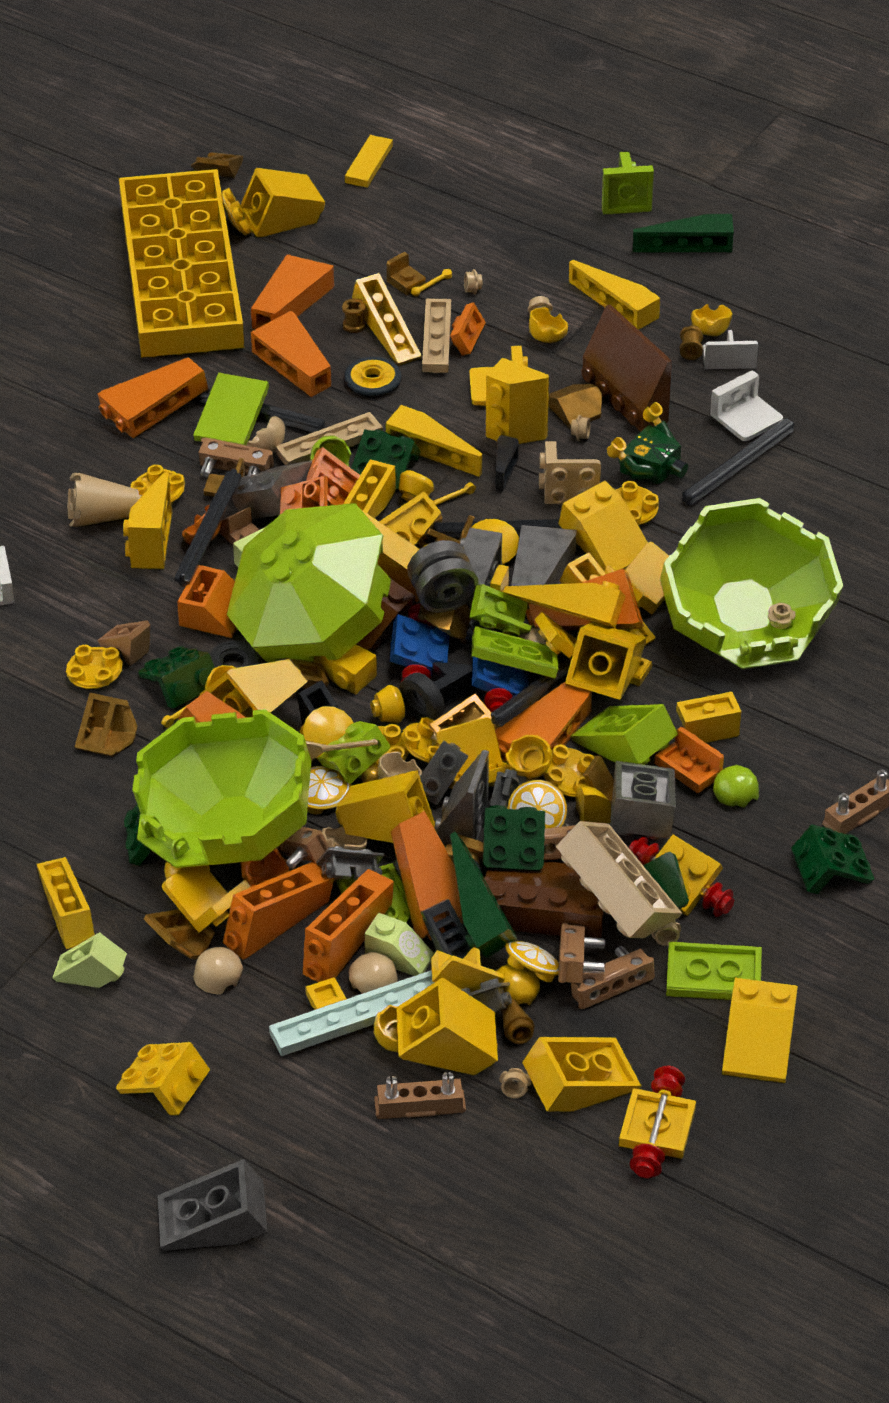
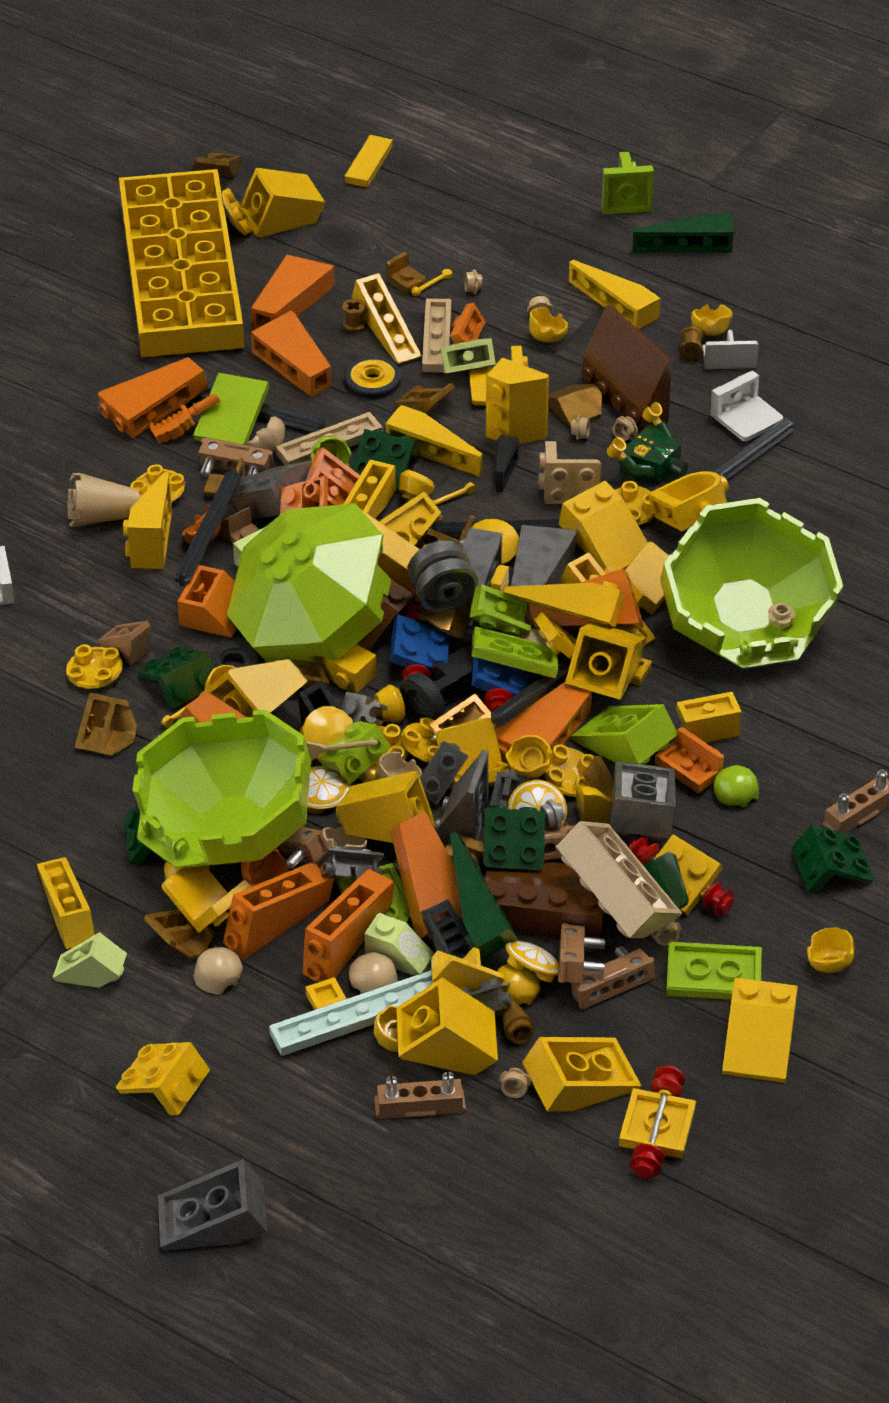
(179, 423): none -> orange piece
(362, 708): none -> flat silver plate
(424, 399): none -> pearl gold slope
(467, 355): none -> yellowish green slope
(553, 814): none -> light grey plate
(620, 430): none -> tan plate
(686, 497): none -> yellow piece
(831, 950): none -> yellow hair

